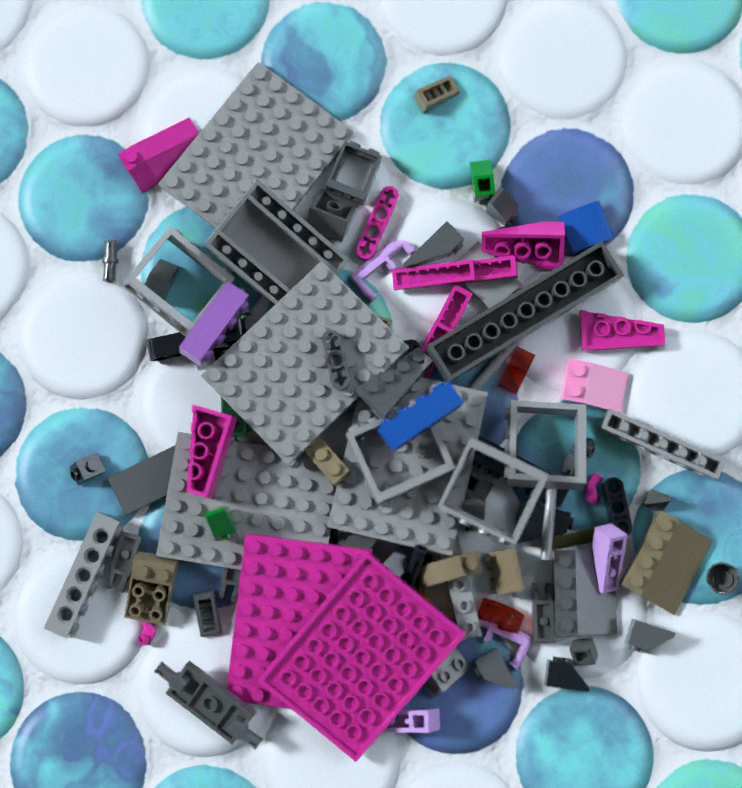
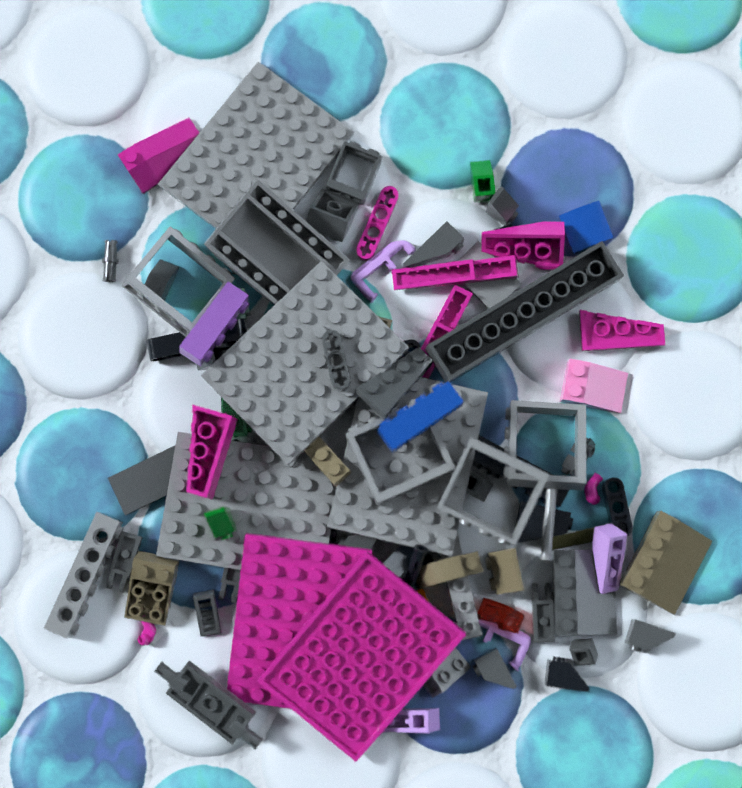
(86, 468): bracket -> none
(424, 99): dark tan slope -> none
(475, 508): dark grey slope -> none
(490, 369): light grey piece -> none
(516, 370): clear red slope -> none
(656, 500): dark grey slope -> none
(662, 445): light grey brick -> none
(722, 578): dark grey hair -> none

